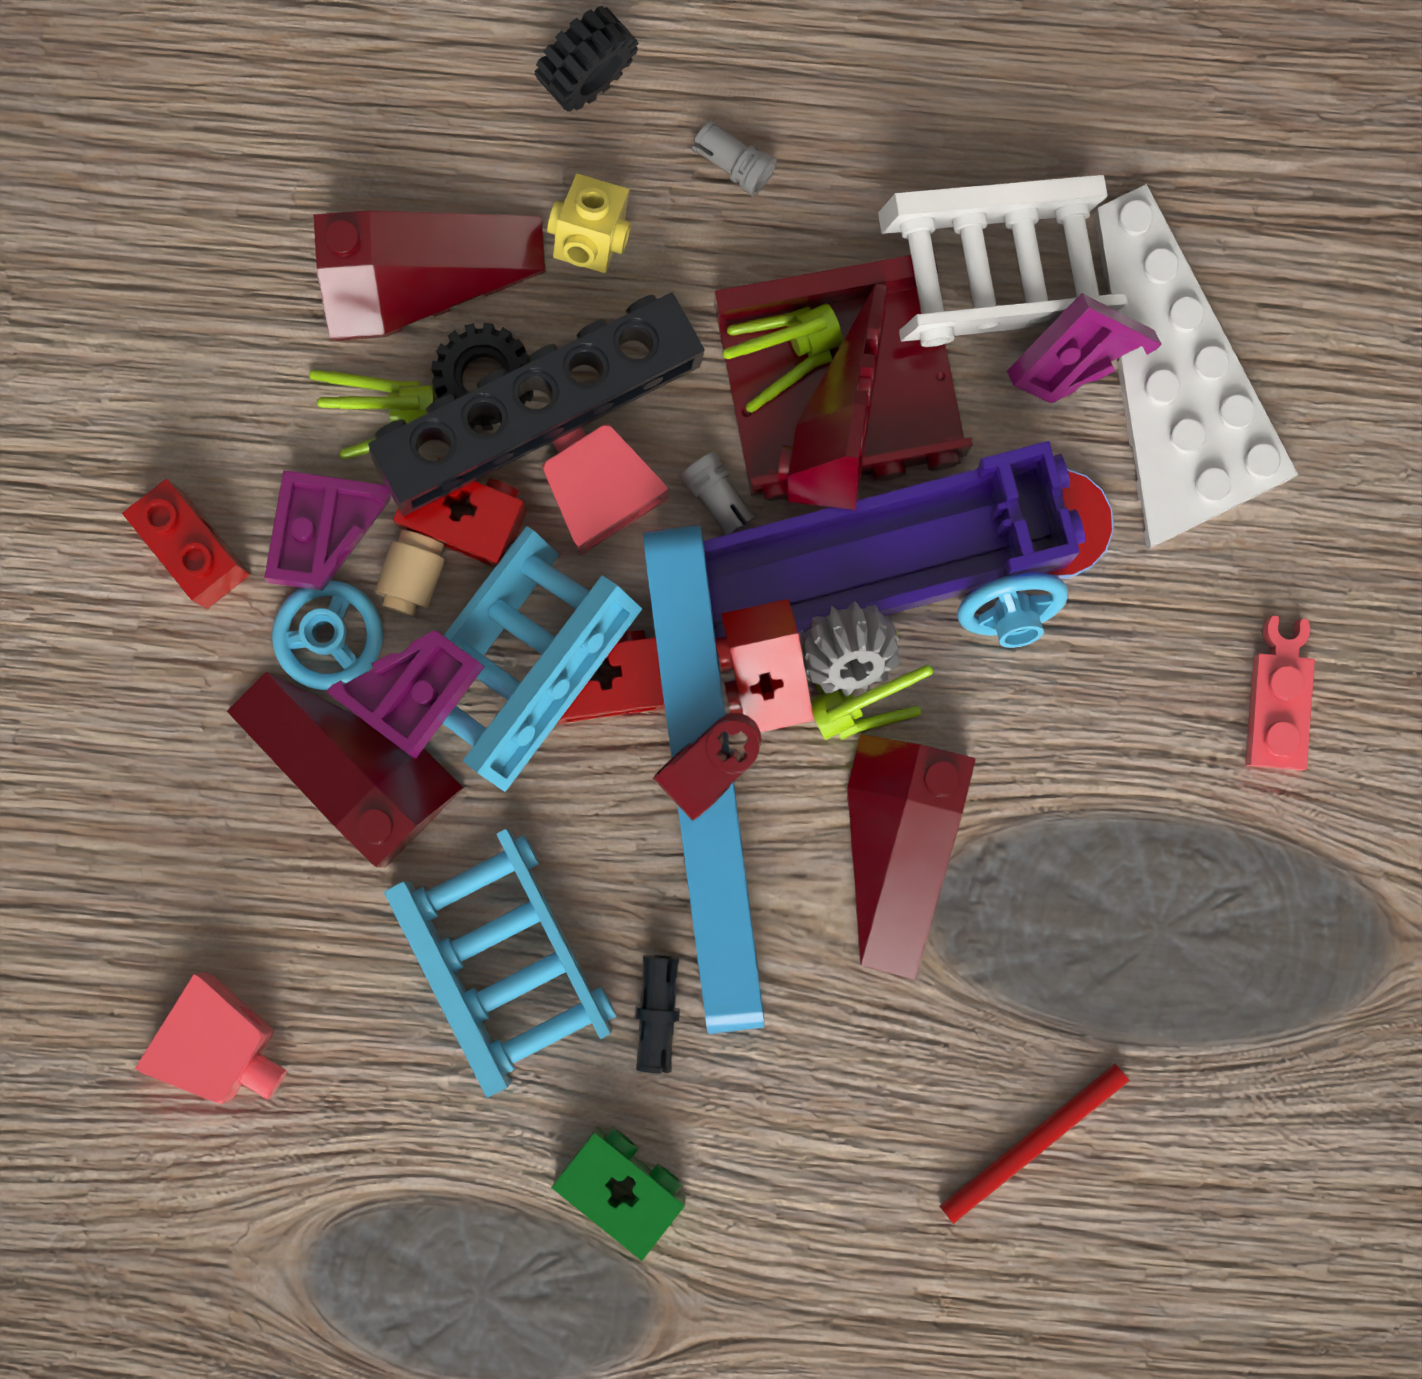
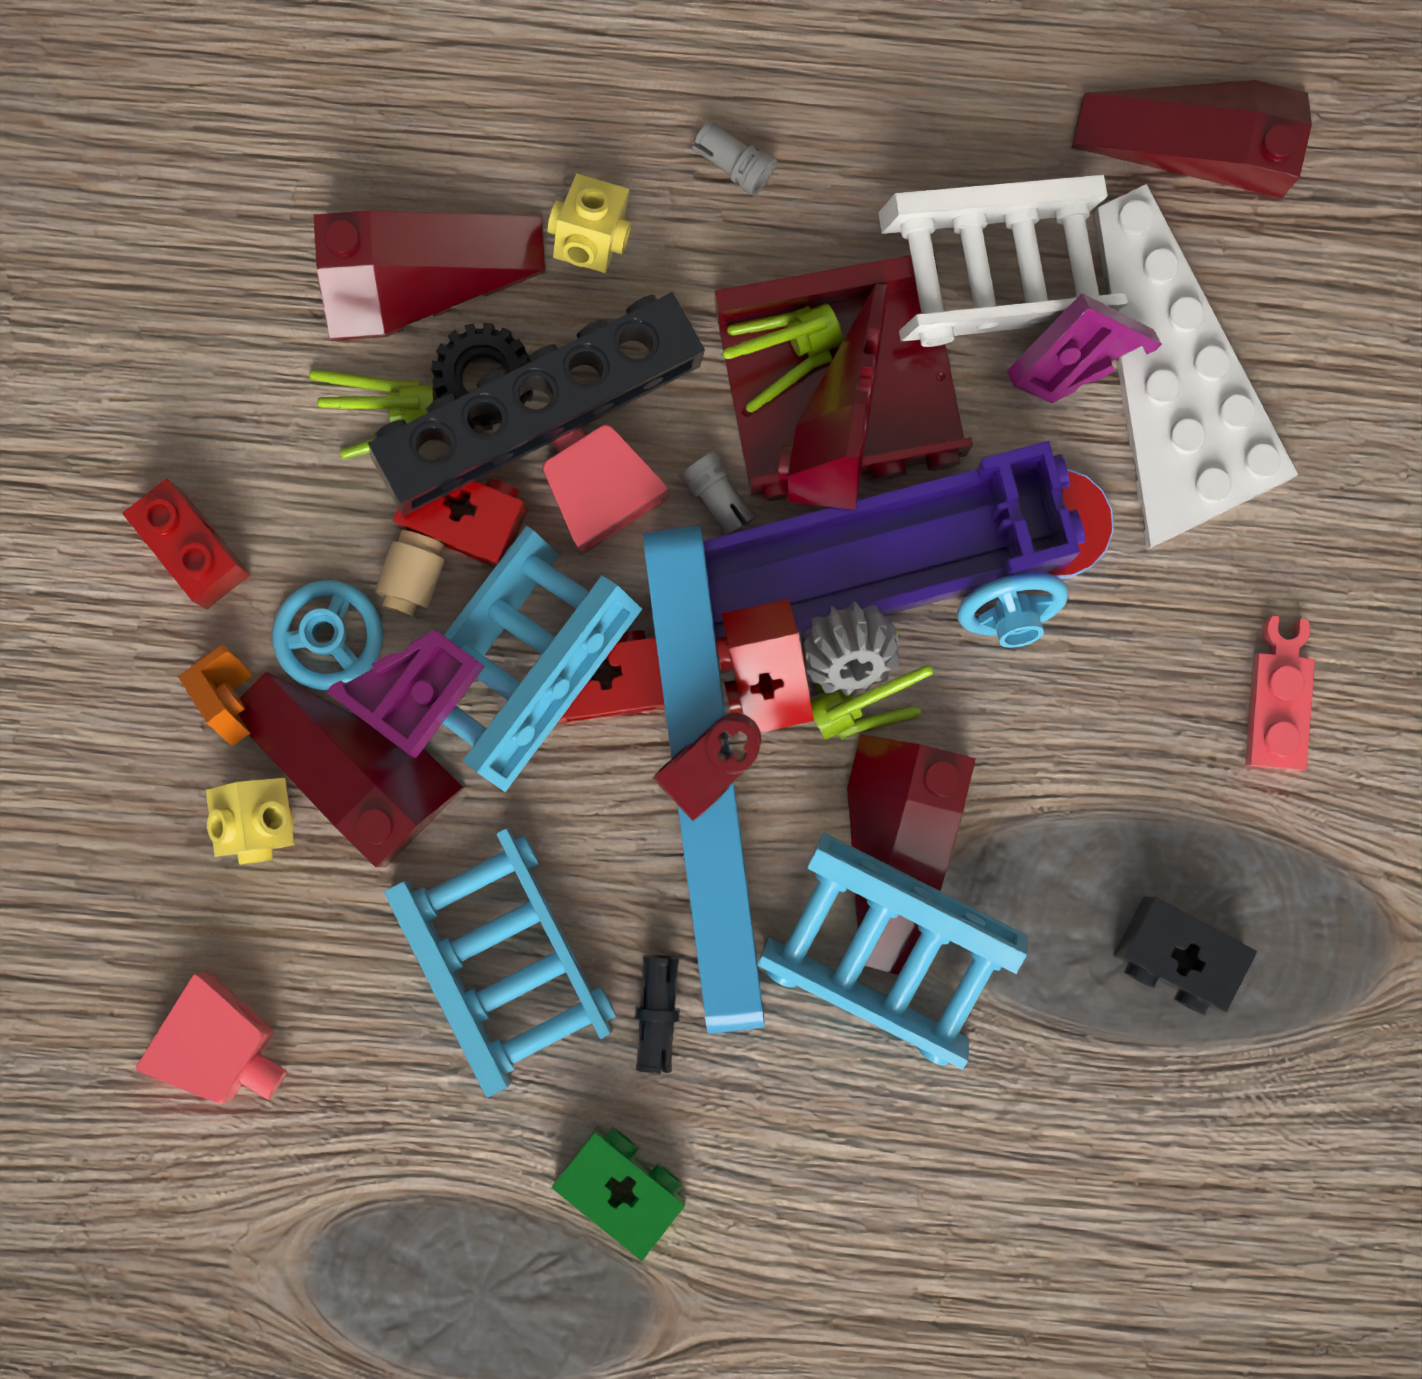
(211, 688): none -> orange bracket
(250, 819): none -> light yellow brick
(319, 527): magenta wing -> none
(586, 58): black tyre -> none
(939, 920): none -> medium azure fence
(1034, 1143): red bar -> none
(1217, 958): none -> black brick
(1218, 132): none -> dark red wedge

